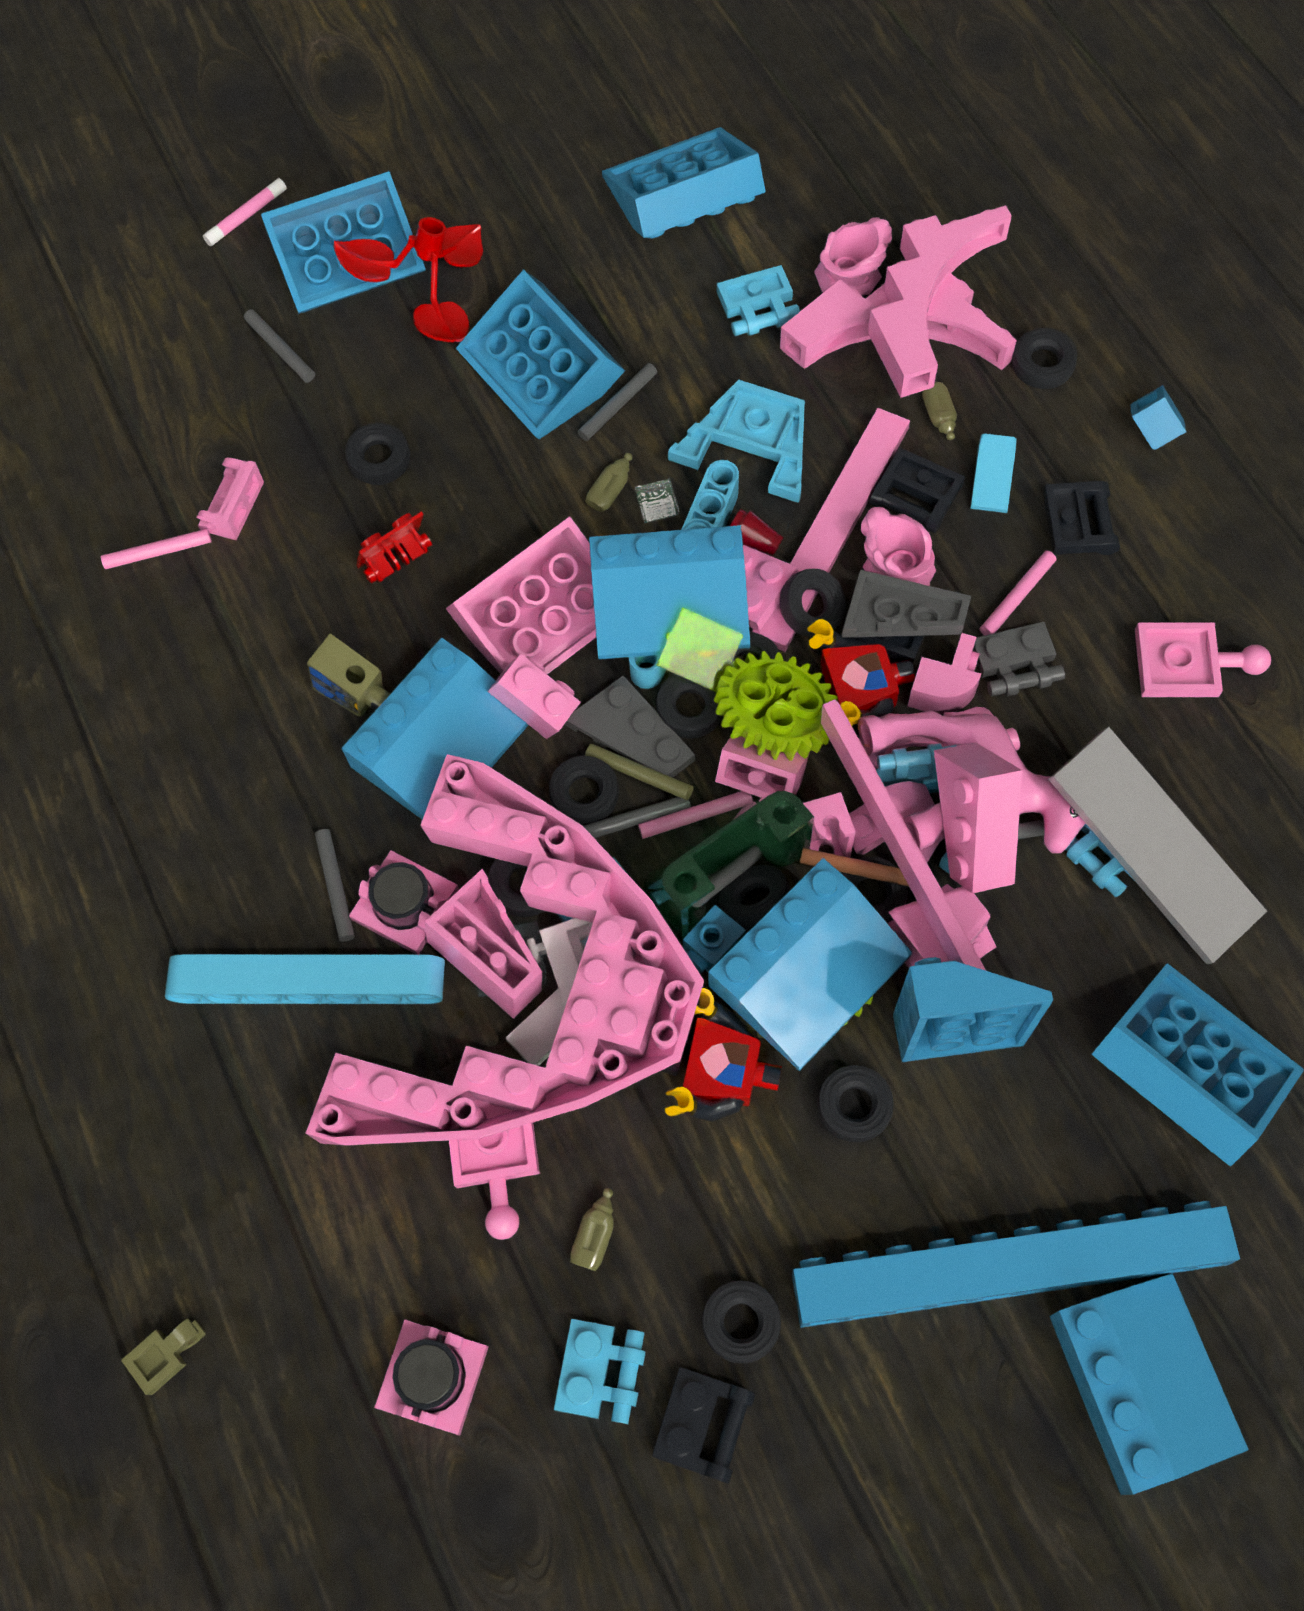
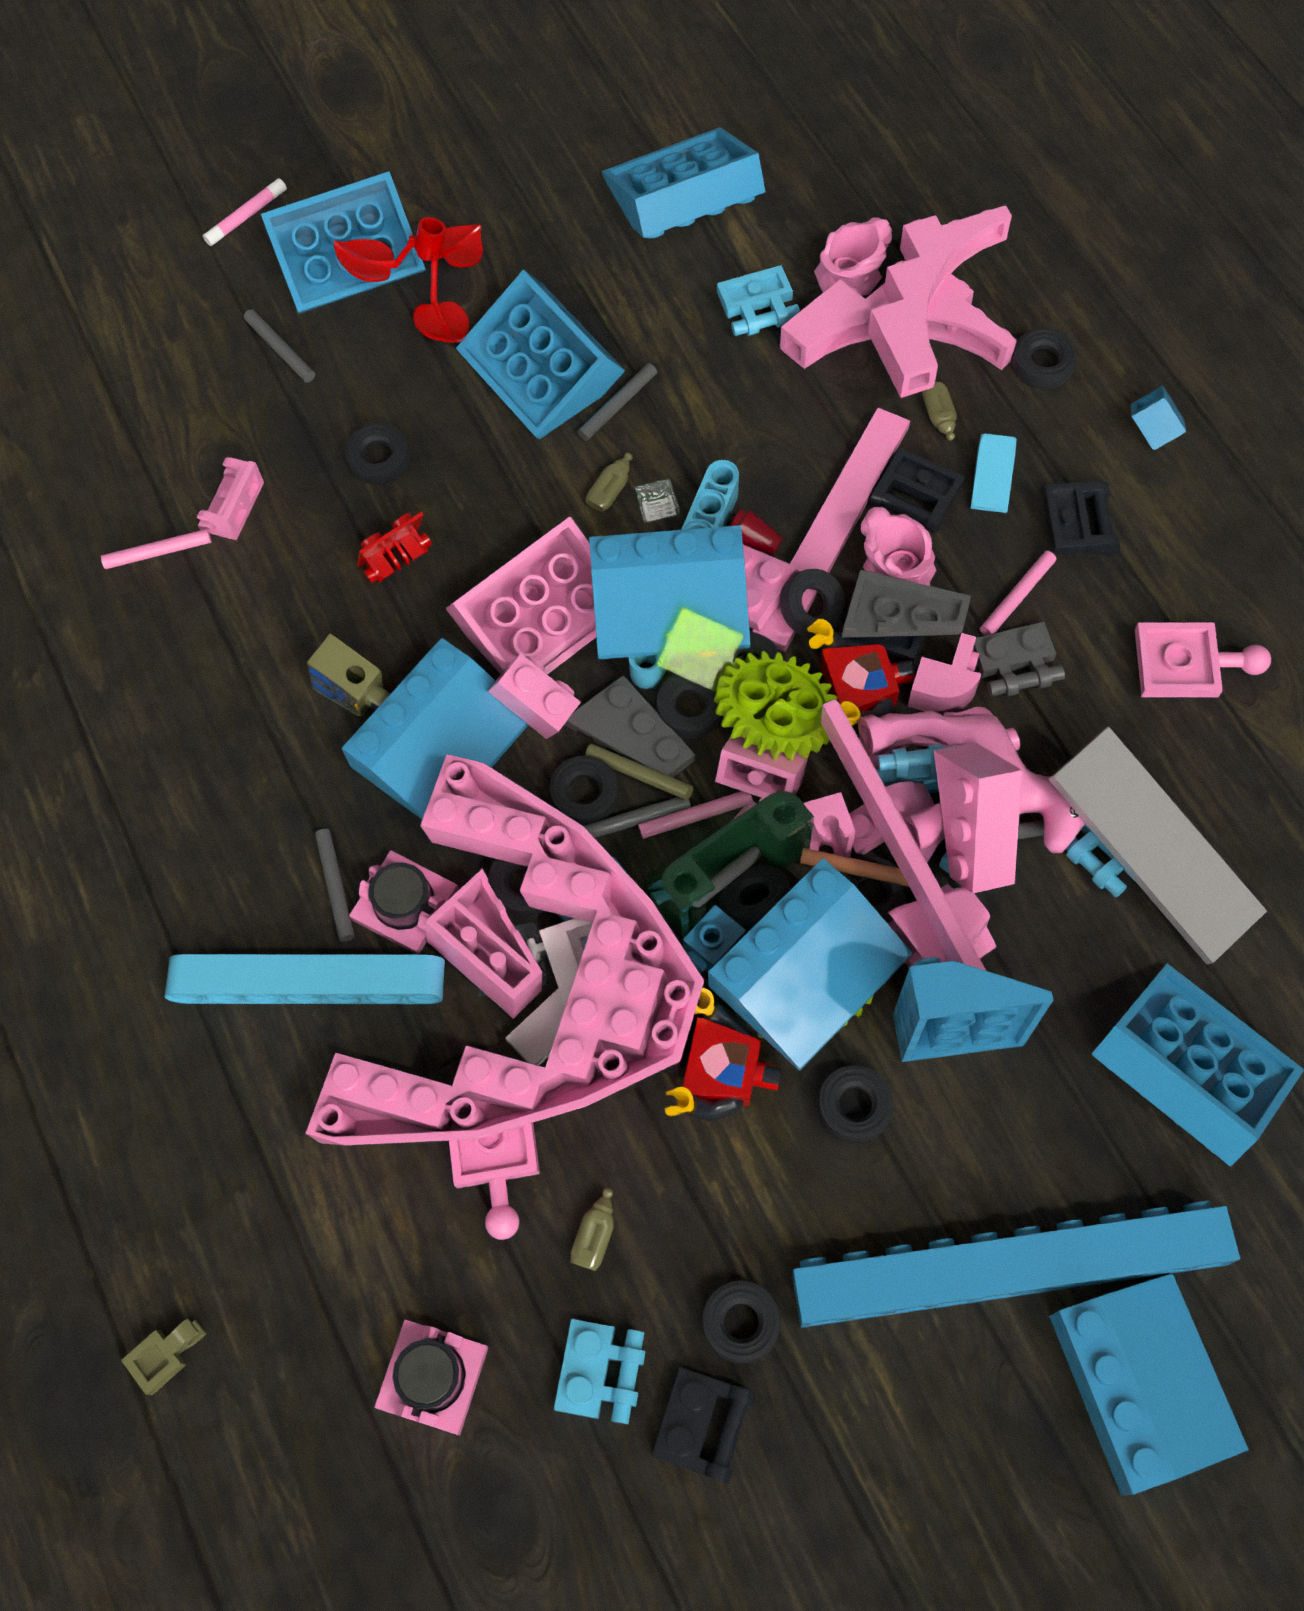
(756, 423): medium azure wing -> none

